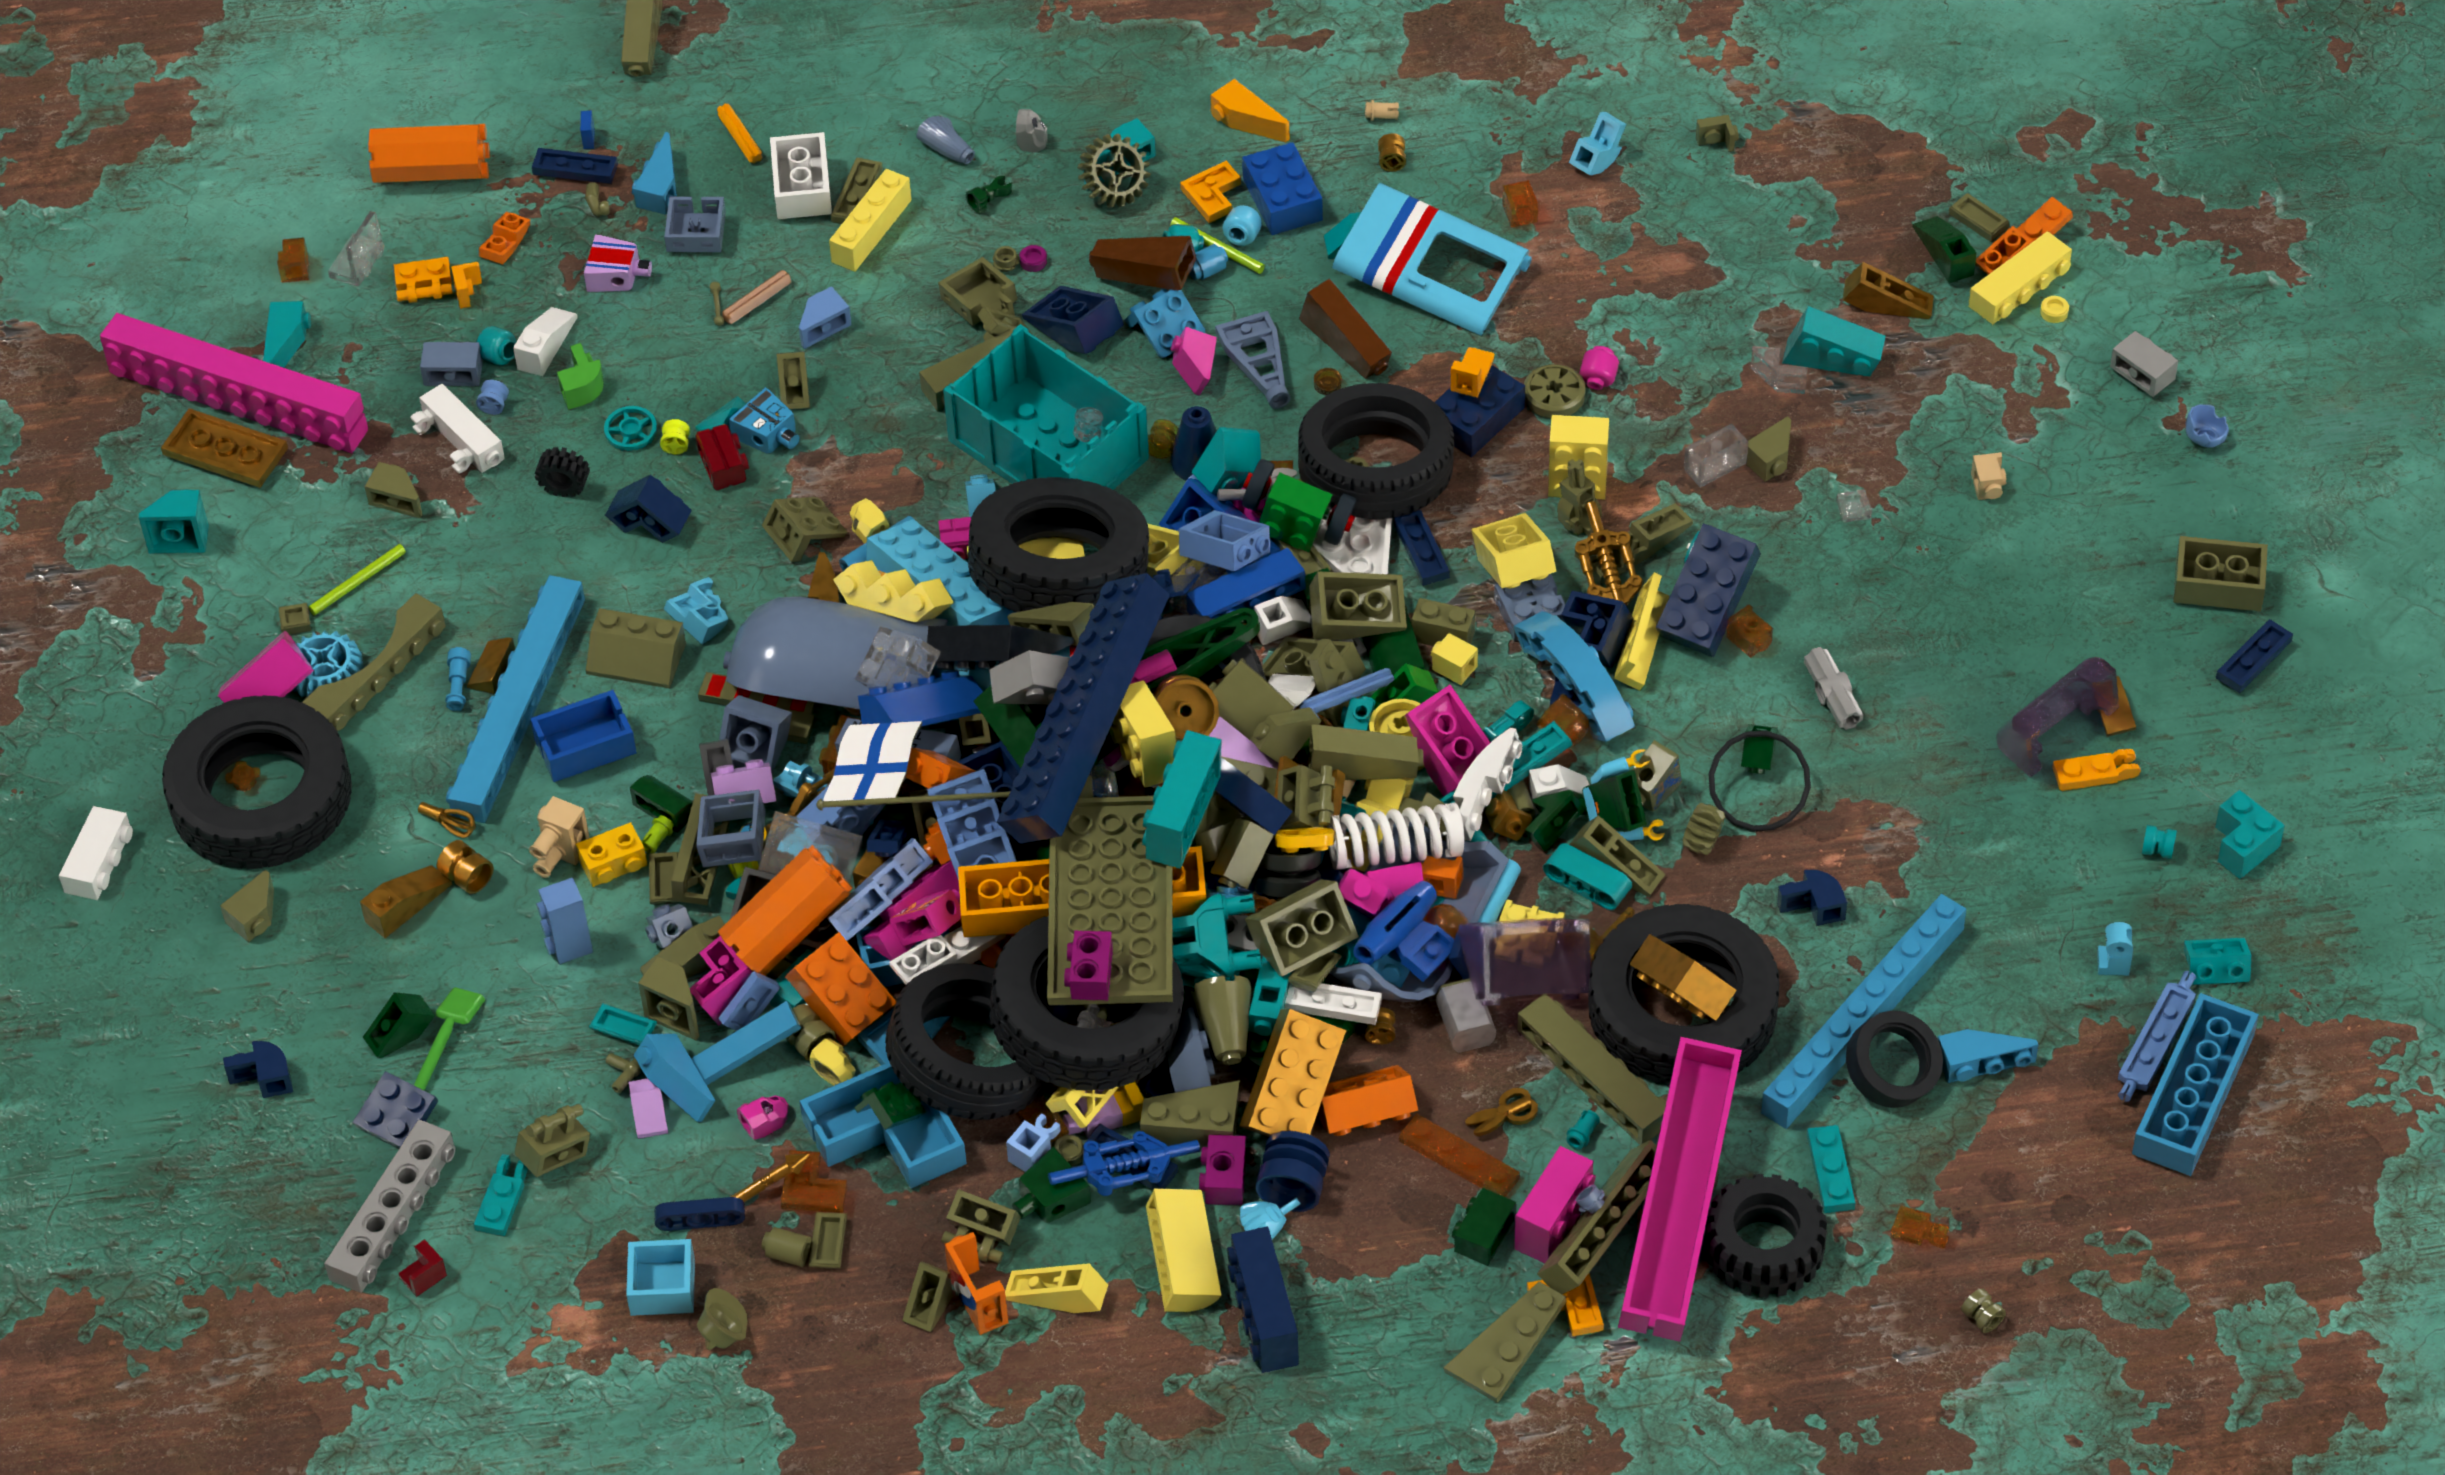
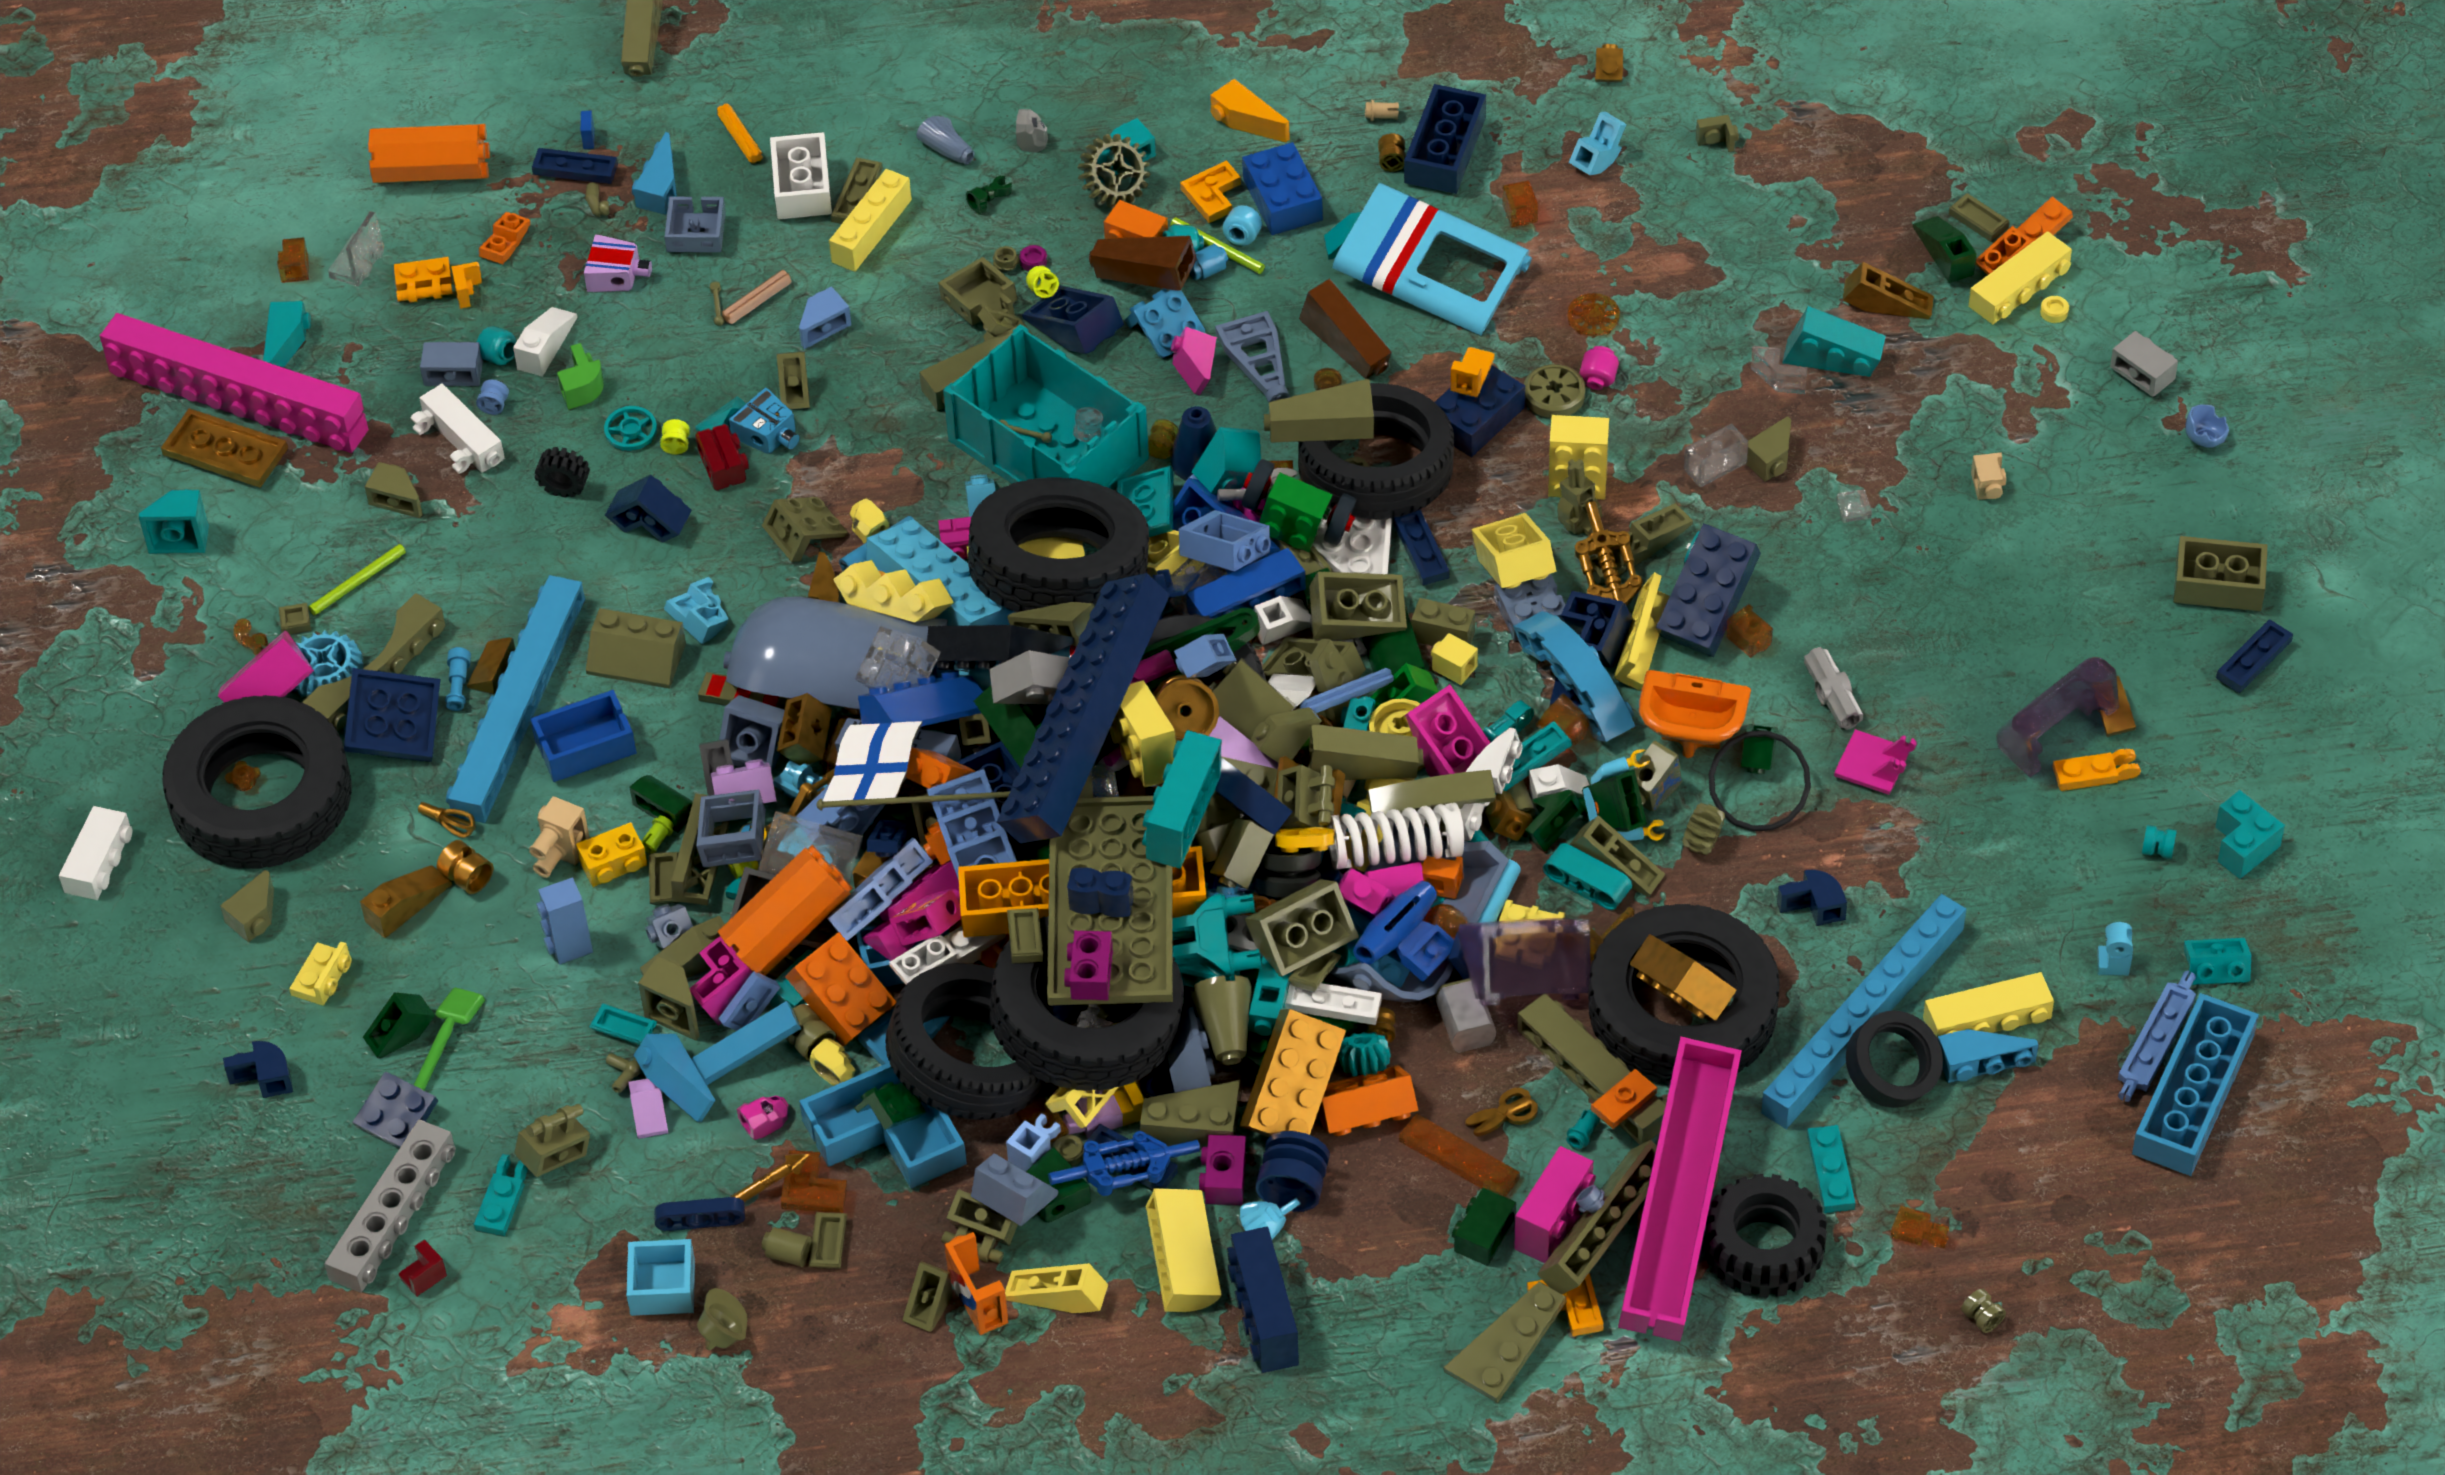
(241, 634): none -> clear orange arm
(321, 973): none -> light yellow bracket
(391, 715): none -> dark blue plate
(804, 729): none -> pearl gold brick
(1010, 1190): none -> sand blue slope
(1025, 935): none -> olive tile
(1046, 437): none -> olive hinge
(1048, 284): none -> neon yellow wheel
(1100, 892): none -> dark blue brick
(1133, 222): none -> orange brick
(1153, 496): none -> teal tile
(1204, 656): none -> medium blue brick
(1323, 415): none -> olive slope
(1364, 1054): none -> teal gear
(1435, 790): none -> olive slope
(1445, 138): none -> dark blue brick
(1593, 314): none -> clear orange wheel
(1609, 63): none -> pearl gold bracket
(1624, 1098): none -> orange plate
(1692, 709): none -> orange piece
(1874, 761): none -> dark pink plate
(1991, 1007): none -> light yellow brick

